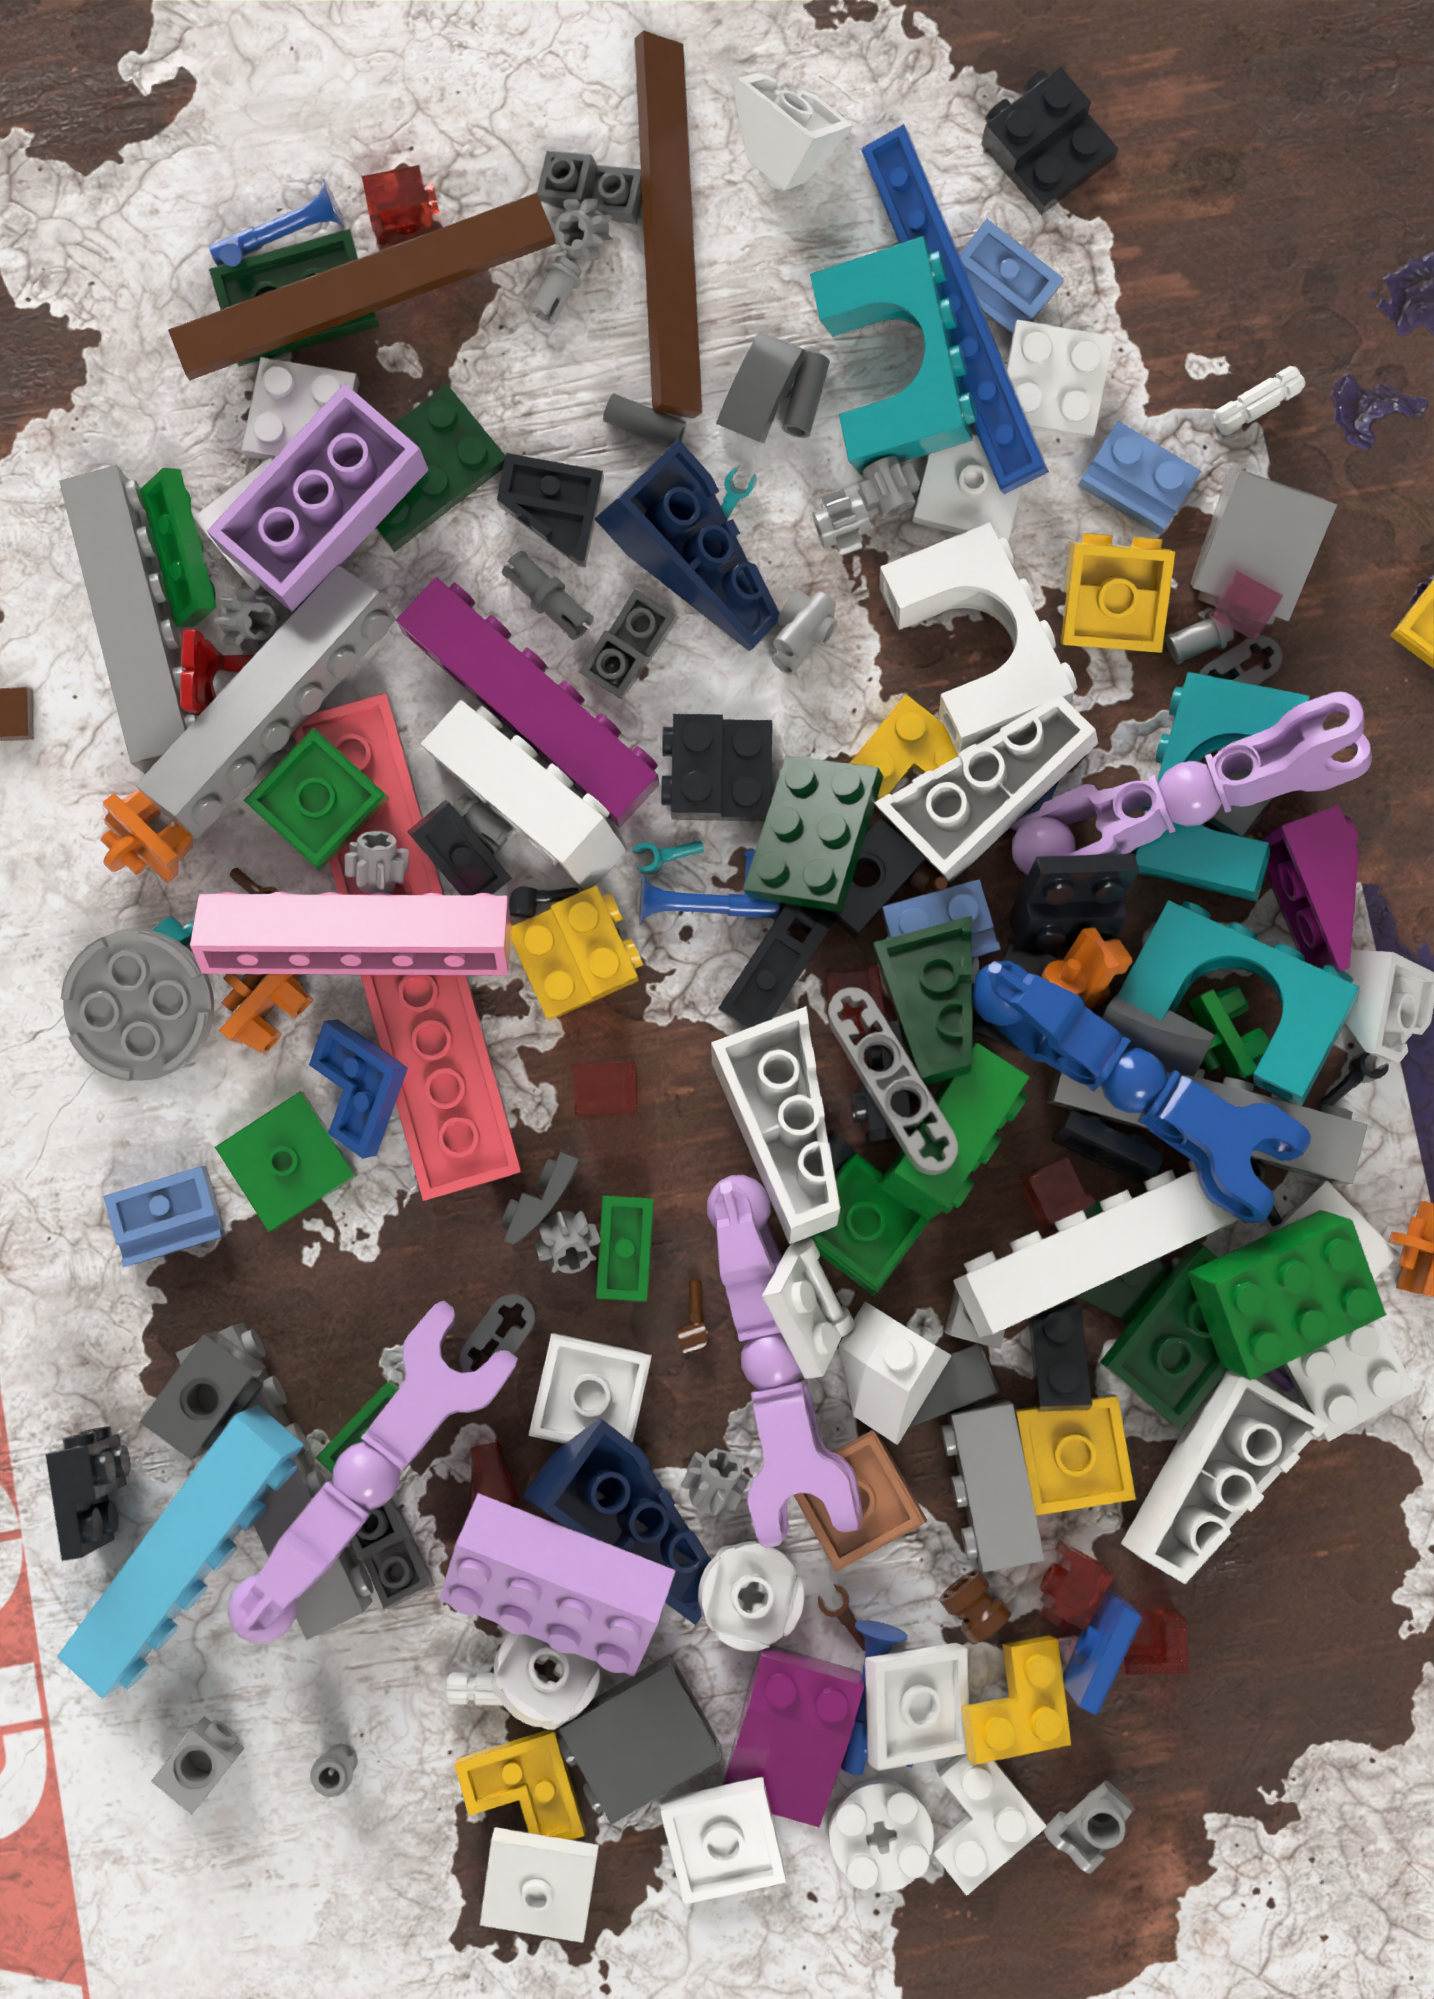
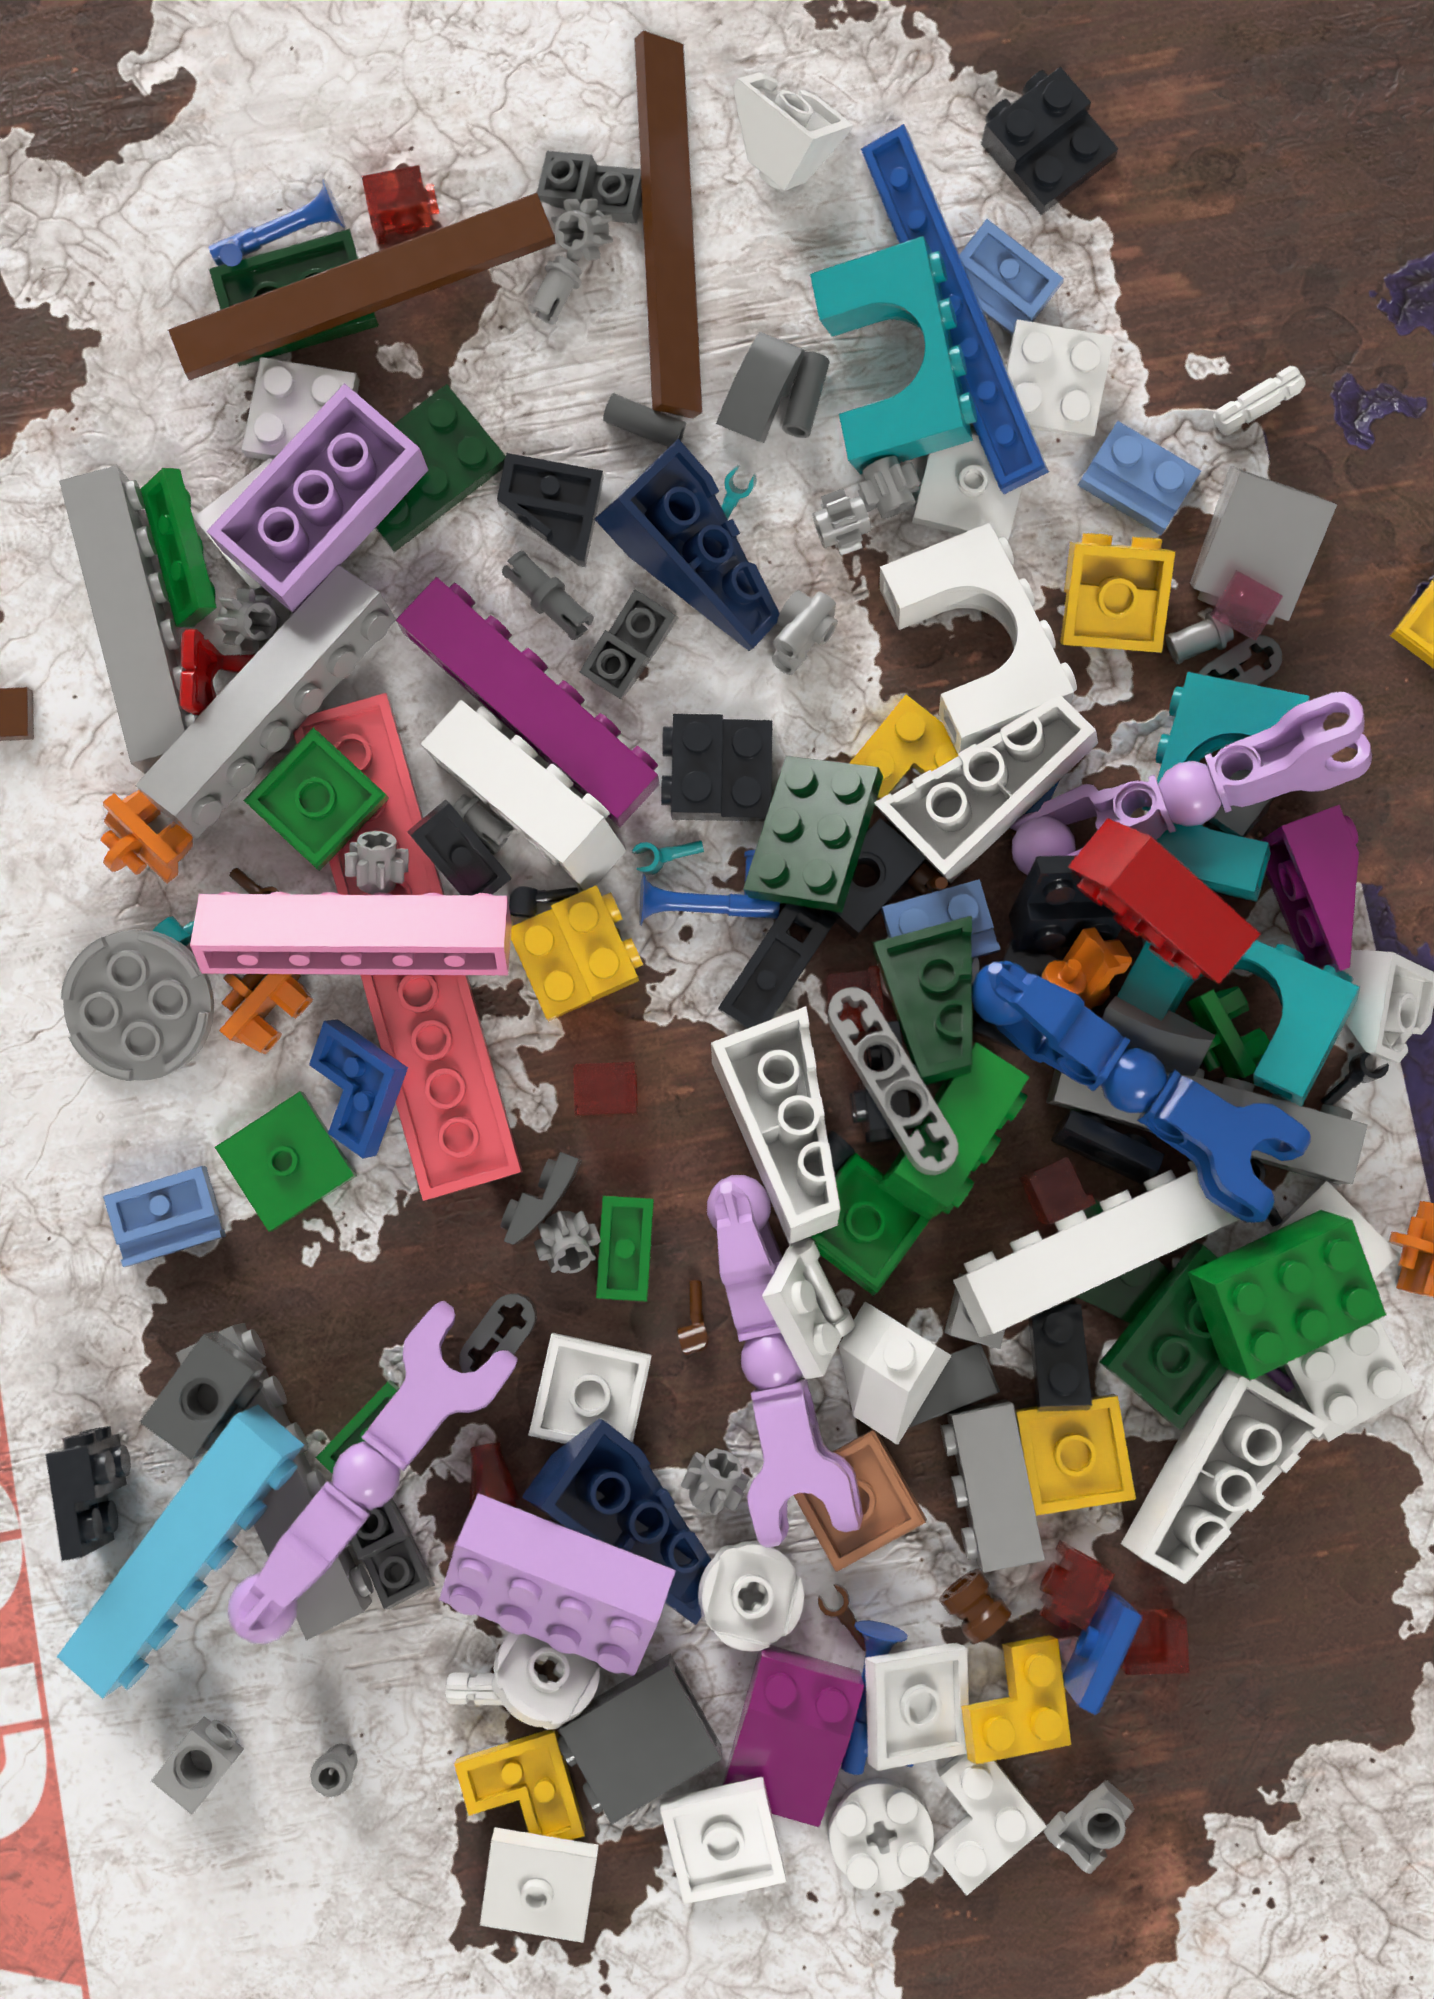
(1162, 902): none -> red brick

